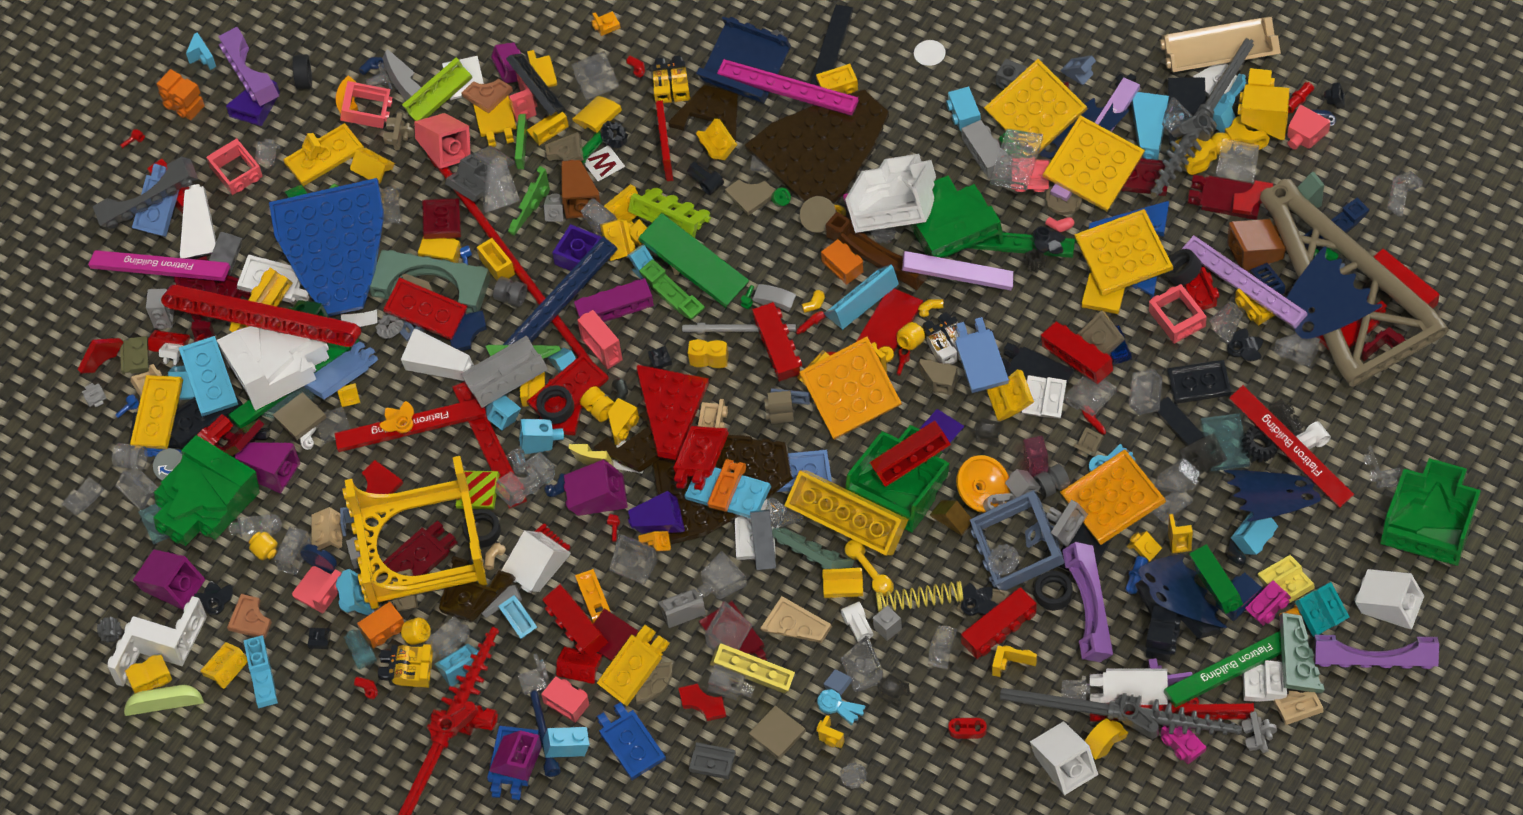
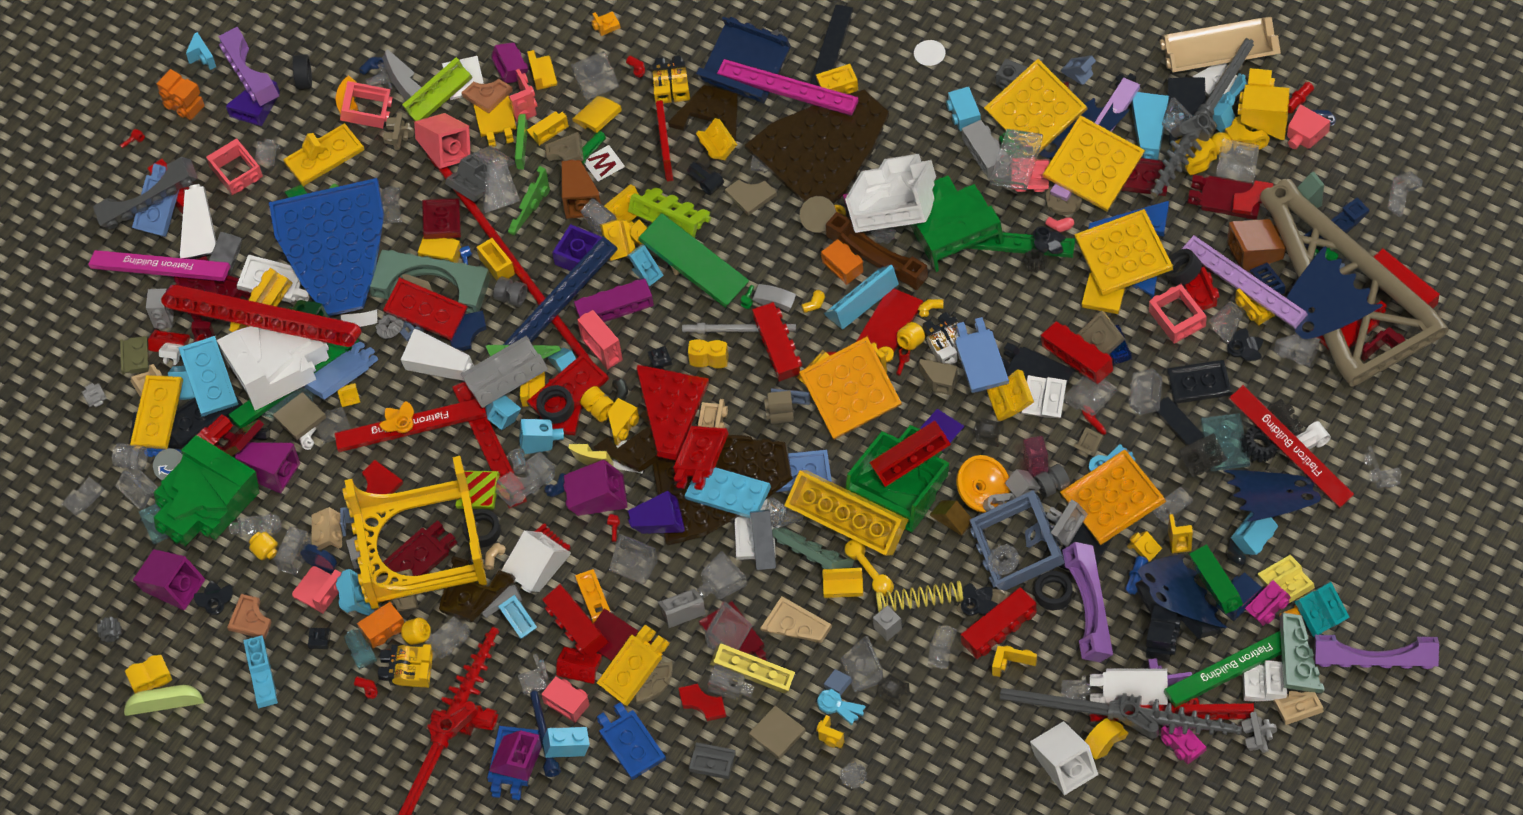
(99, 352): red tile -> none
(132, 403): blue hand -> none
(155, 639): white bracket -> none
(225, 664): yellow bracket -> none
(370, 164): yellow panel -> none
(453, 664): medium azure slope -> none
(535, 84): black tile -> none
(554, 208): light grey bracket -> none
(607, 134): black gear -> none
(658, 539): light orange bracket -> none
(670, 291): bright green slope -> none
(726, 485): orange plate -> none
(781, 197): green tile -> none
(814, 319): red piece -> none
(856, 619): white piece -> none
(957, 270): lavender tile -> none
(967, 728): red beam -> none
(1178, 477): clear slope -> none
(1335, 95): black tile -> none
(1390, 597): white slope -> none
(1431, 512): green panel -> none

